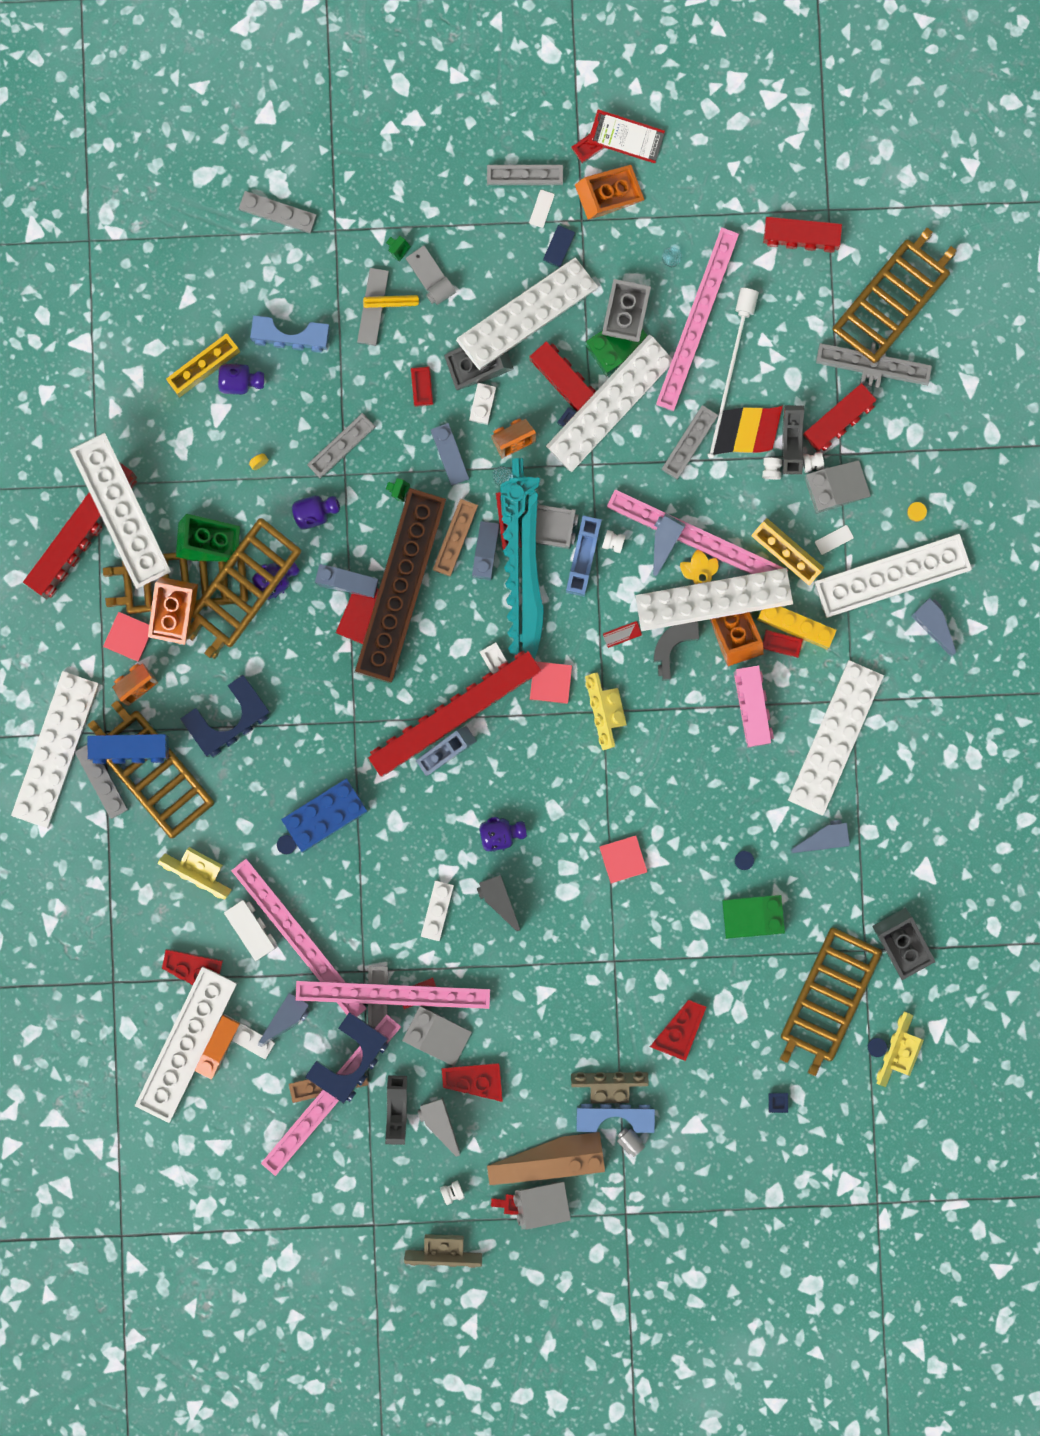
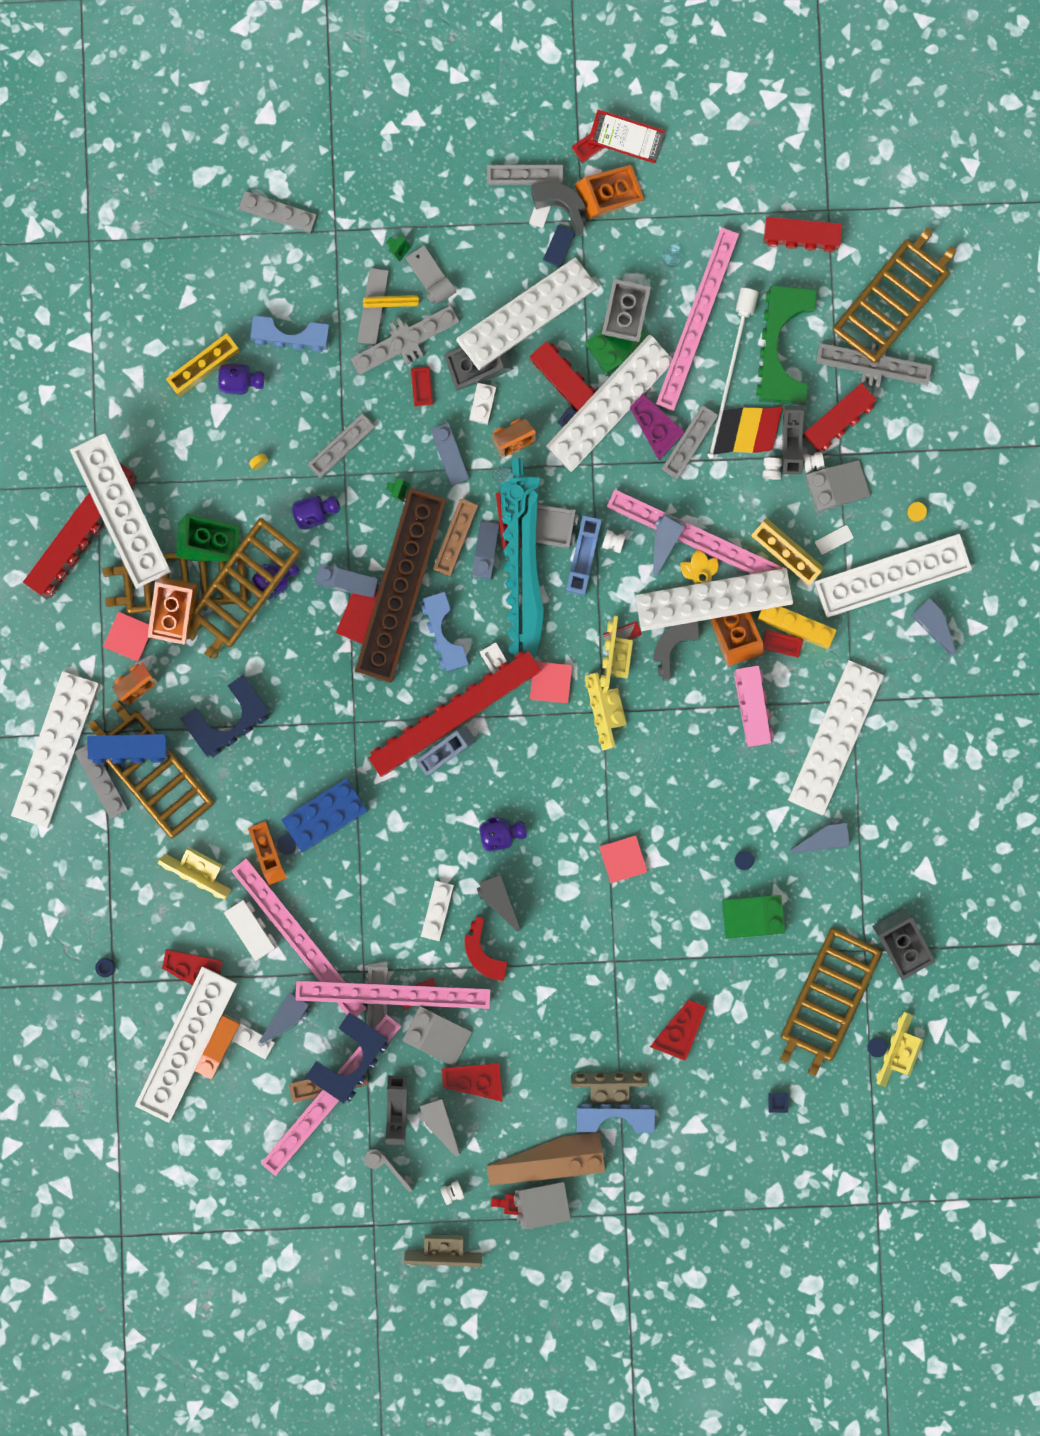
(105, 967): none -> dark blue tile
(267, 853): none -> orange slope
(375, 1158): none -> light grey door
(404, 340): none -> light grey hinge
(452, 655): none -> medium blue arch
(481, 962): none -> red arch
(561, 196): none -> dark grey arch
(618, 656): none -> light yellow bracket
(630, 1142): light grey brick -> none
(656, 426): none -> magenta wing
(775, 383): none -> green arch

